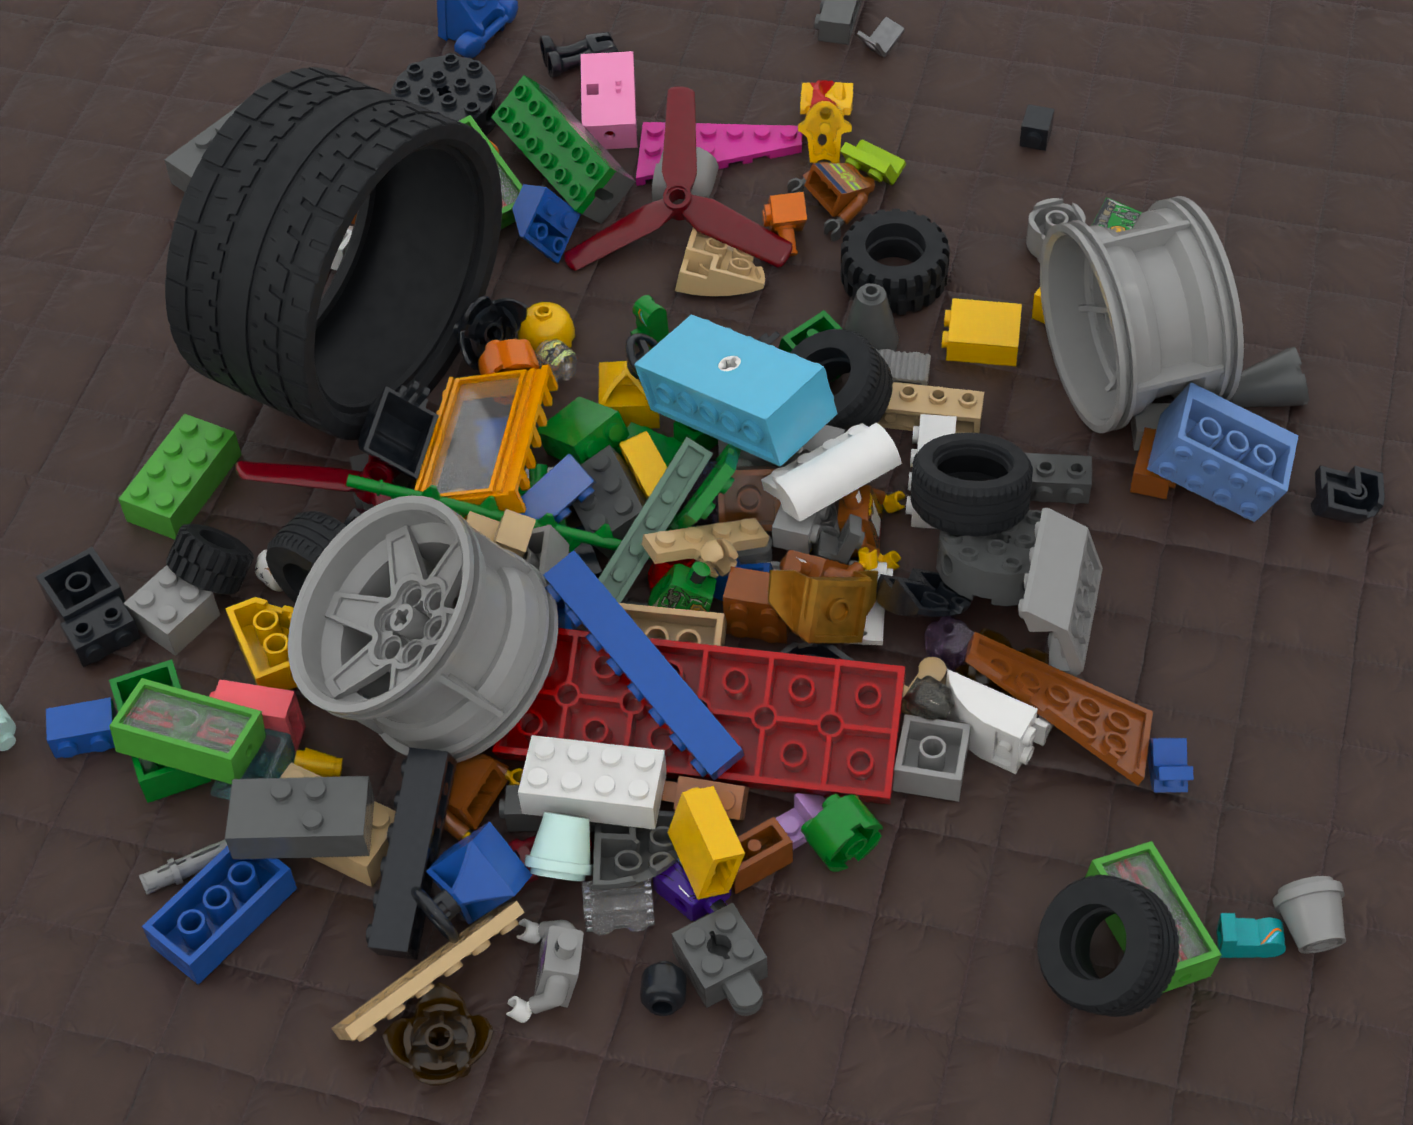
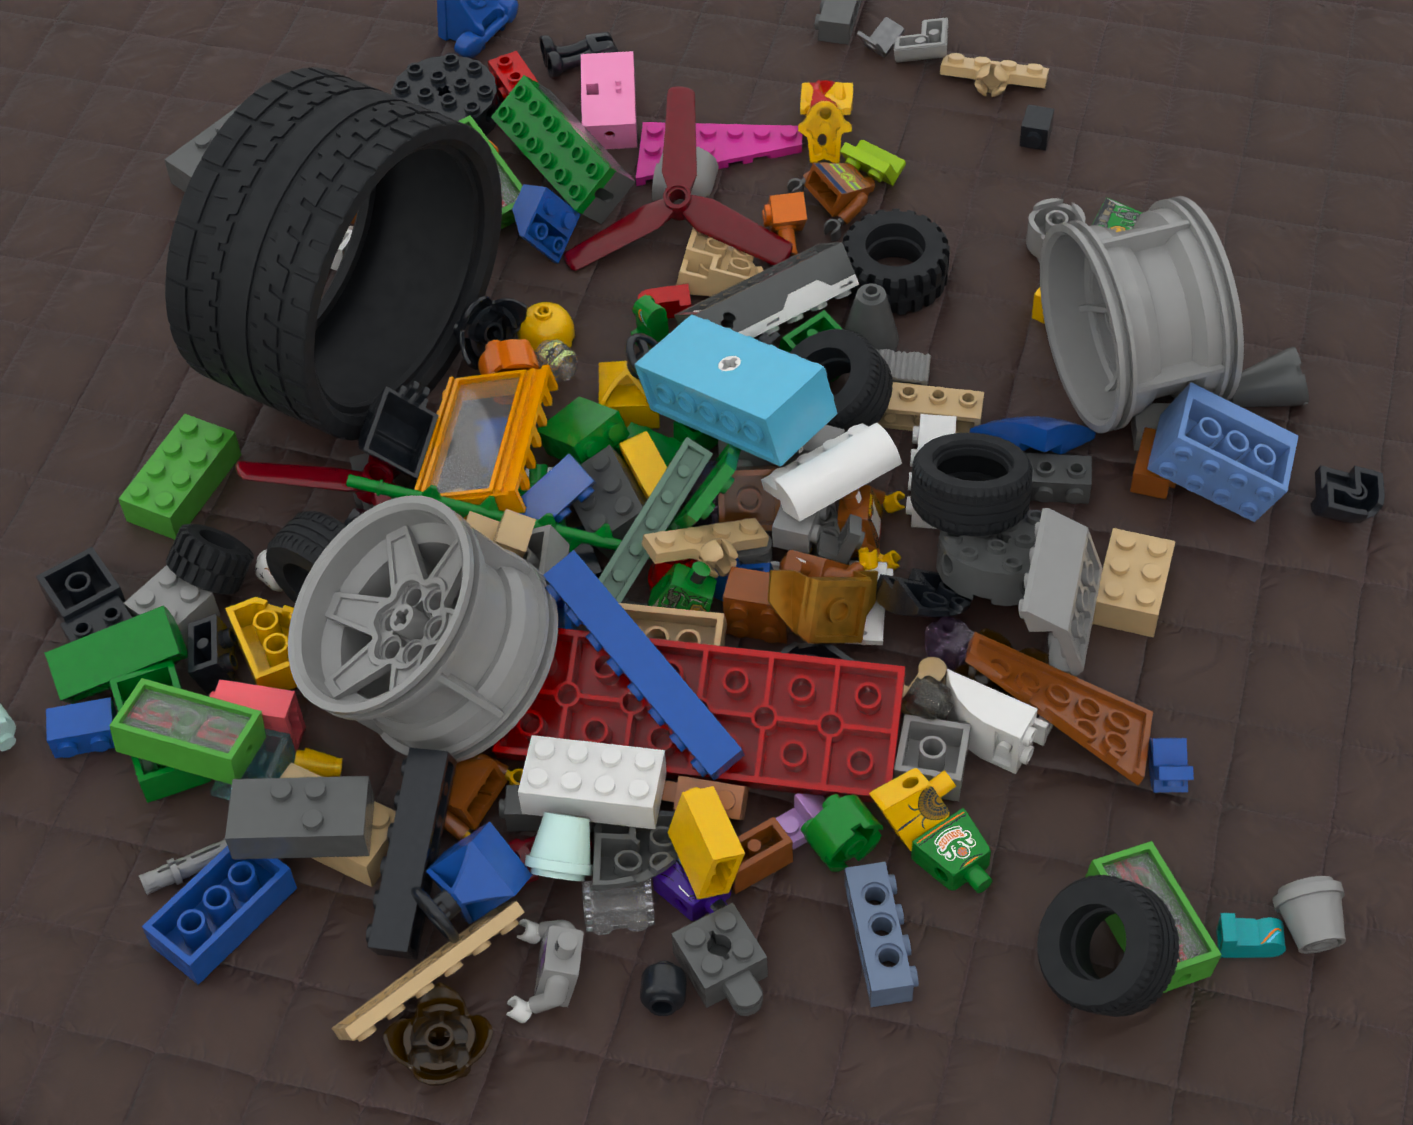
(90, 662): none -> green brick
(211, 652): none -> black brick
(507, 72): none -> red brick
(671, 298): none -> red leg
(780, 292): none -> dark grey piece
(883, 983): none -> sand blue brick
(913, 803): none -> yellow torso
(924, 46): none -> light grey brick
(954, 853): none -> green torso
(982, 332): yellow brick -> none
(994, 75): none -> tan plate
(1038, 432): none -> blue brick
(1133, 582): none -> tan brick

